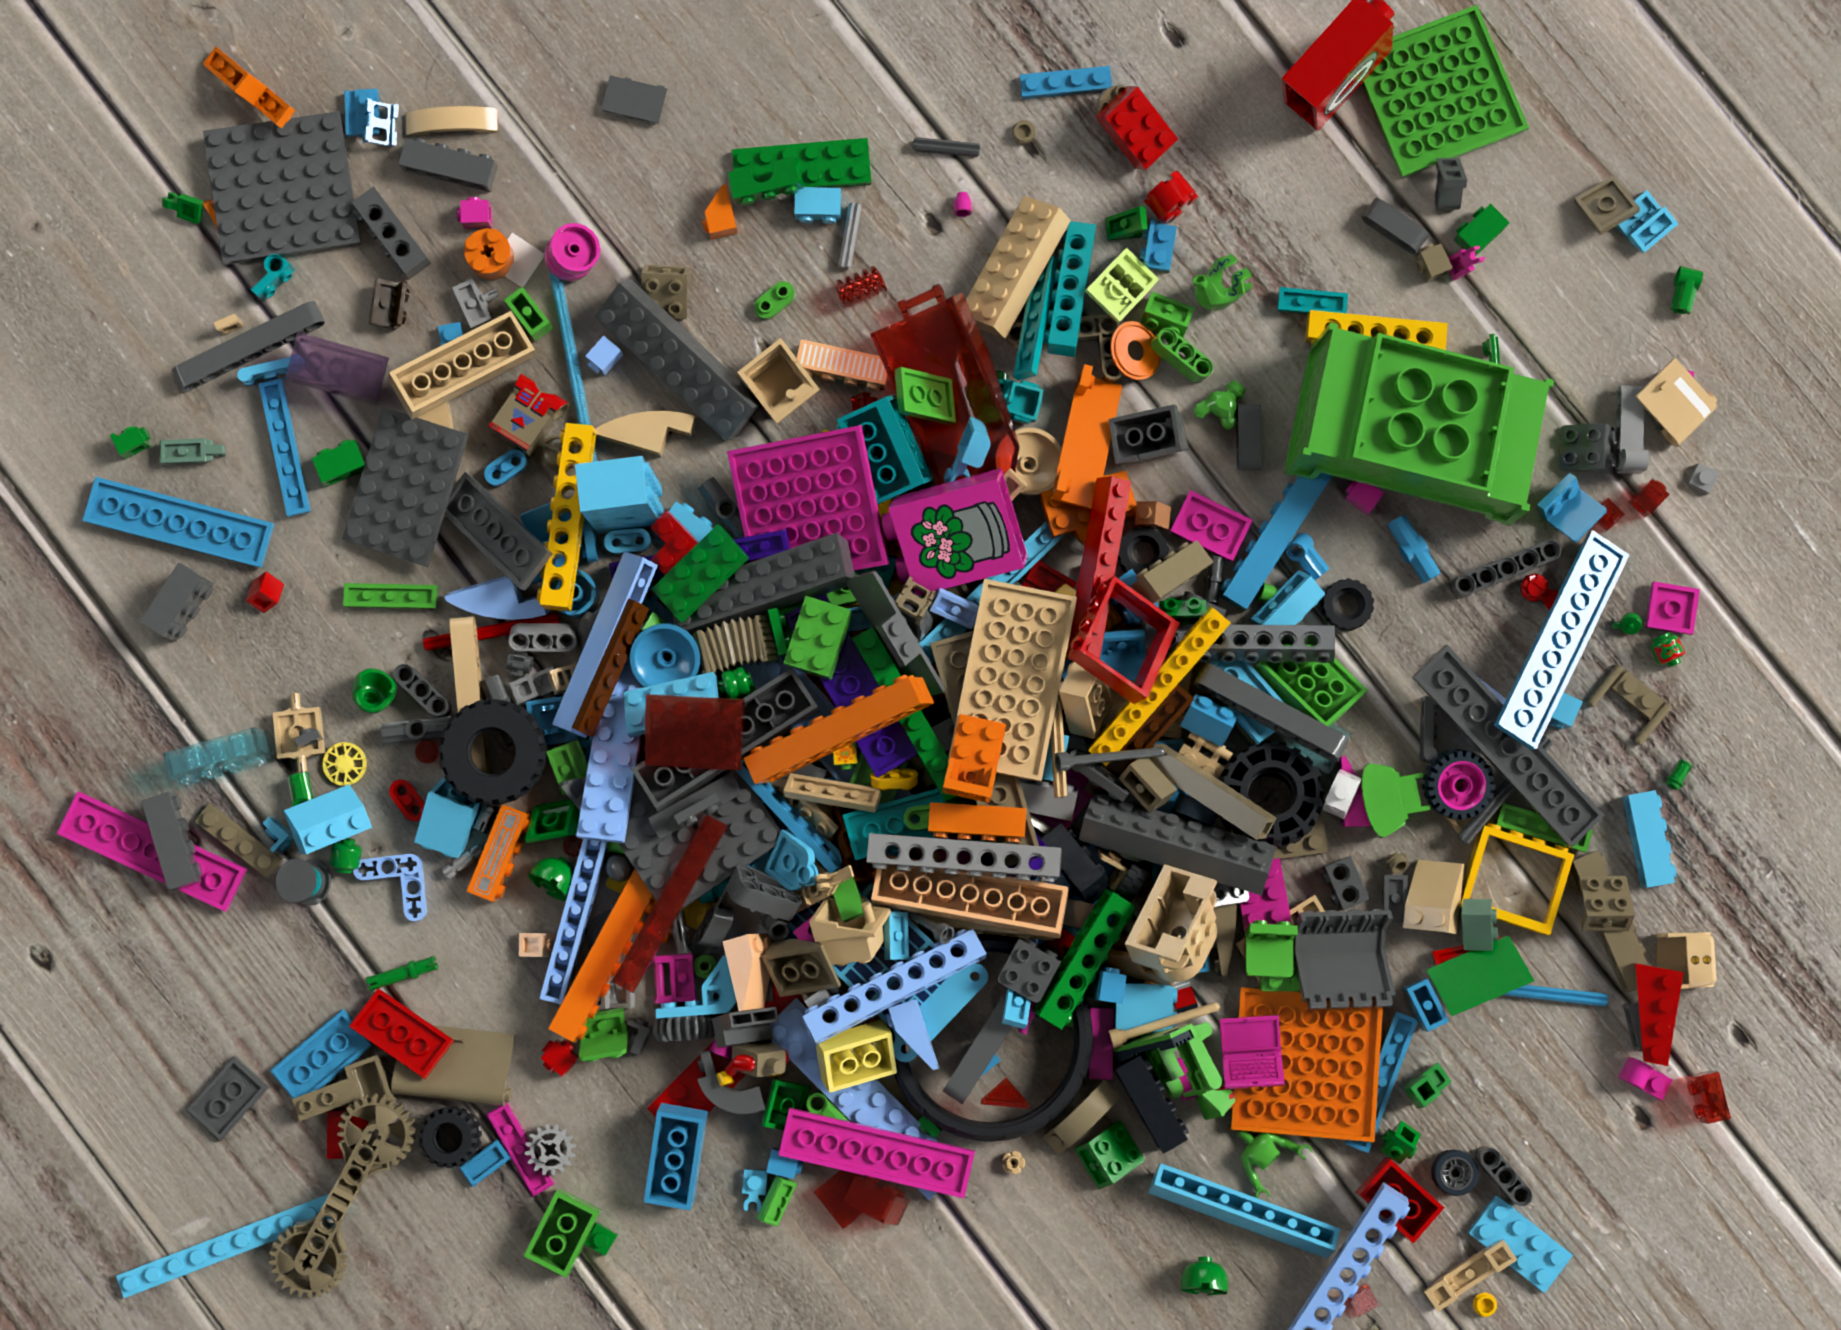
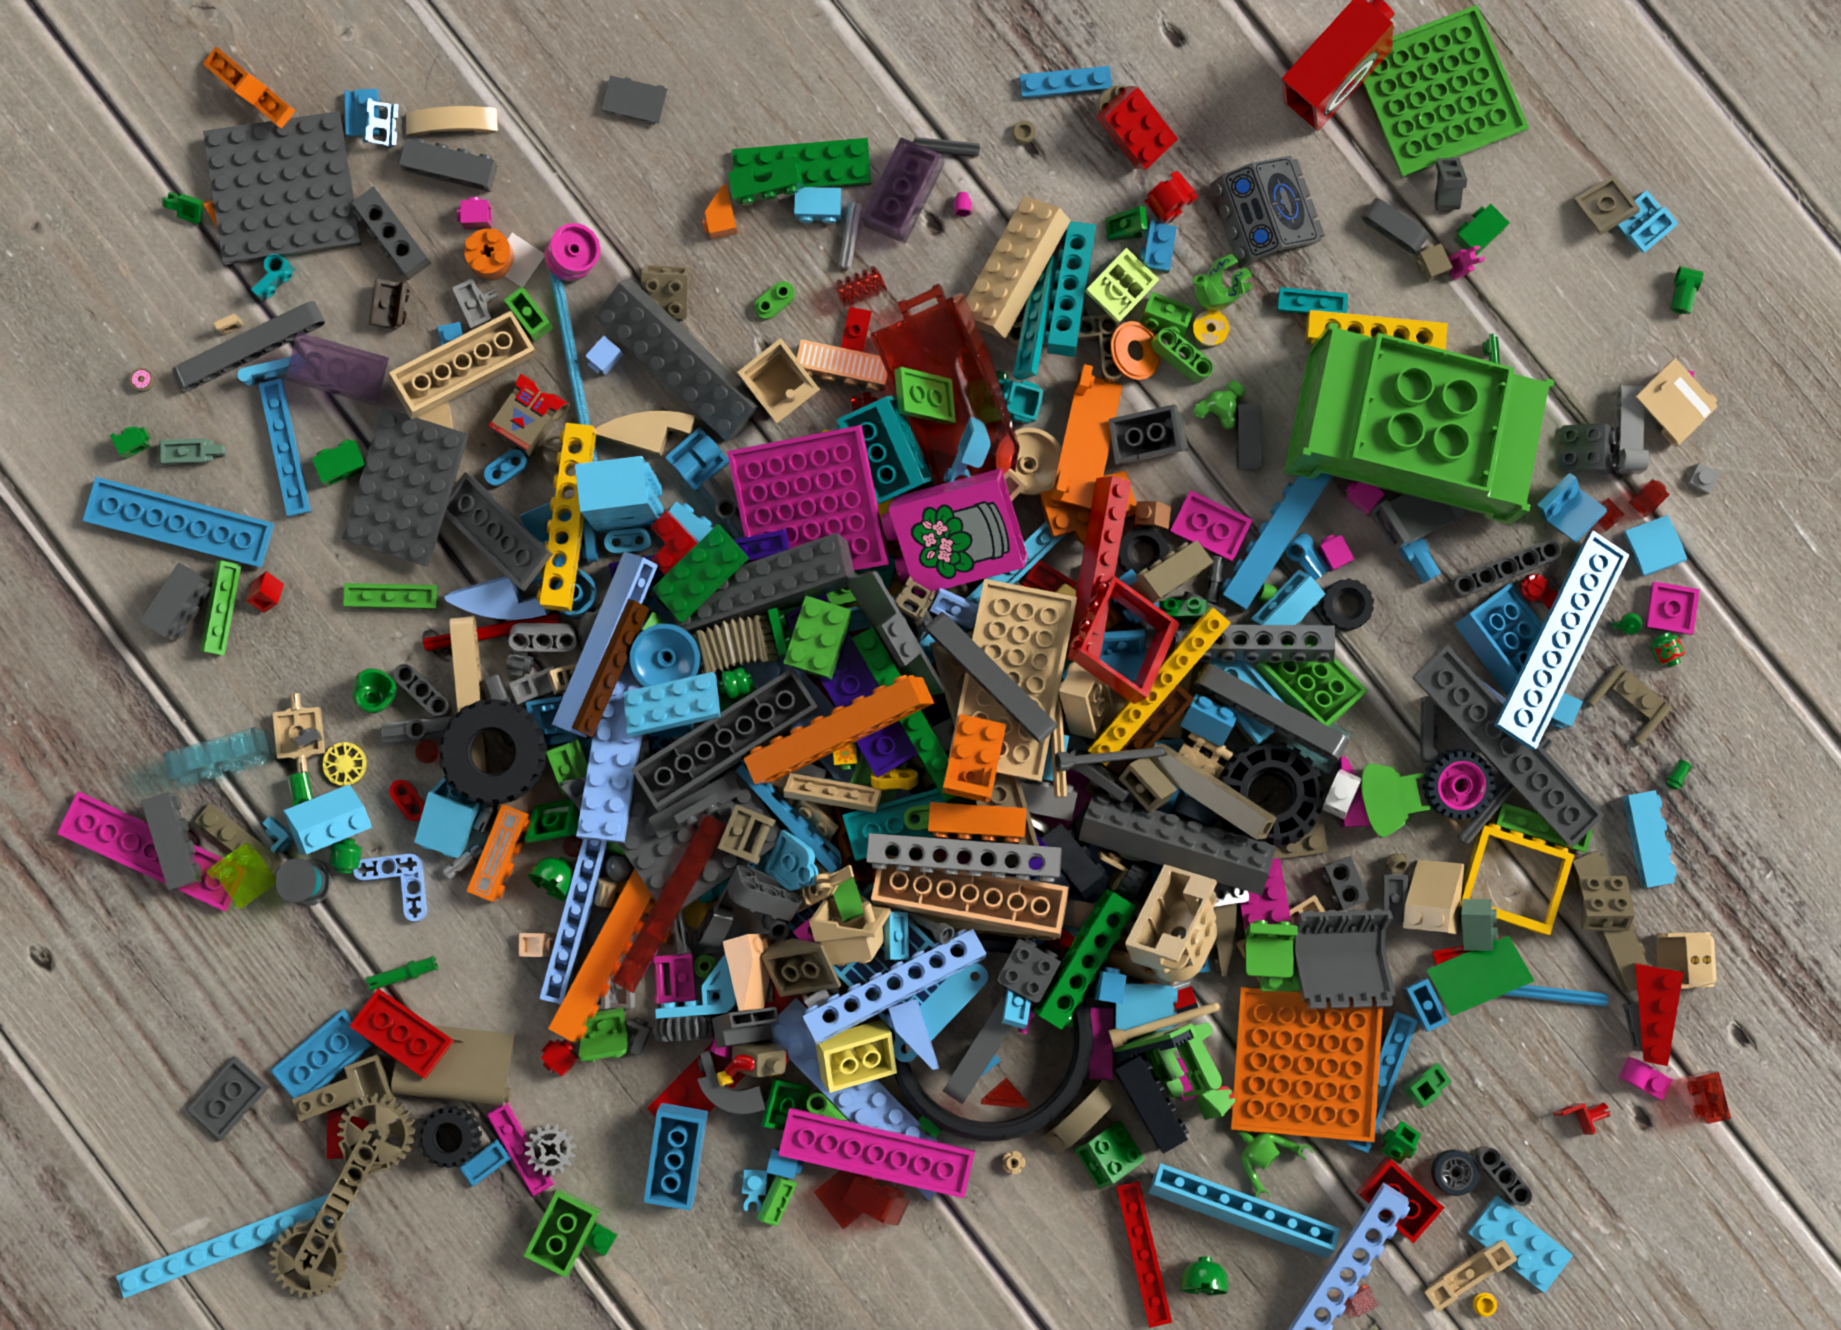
(142, 379): none -> tile
(220, 607): none -> bright green plate
(243, 875): none -> clear neon green bracket
(605, 892): none -> tan piece
(694, 731): clear red slope -> none
(697, 459): none -> dark azure plate
(739, 830): none -> dark tan plate
(856, 329): none -> red plate
(903, 190): none -> clear purple brick
(991, 677): none -> dark grey beam
(1144, 1254): none -> red plate
(1207, 338): none -> yellow piece
(1251, 1052): dark pink piece -> none
(1266, 209): none -> dark grey hinge
(1335, 552): none -> dark pink brick
(1413, 518): none -> dark grey panel
(1501, 634): none -> dark azure slope
(1585, 1116): none -> red bracket
(1655, 545): none -> medium azure slope

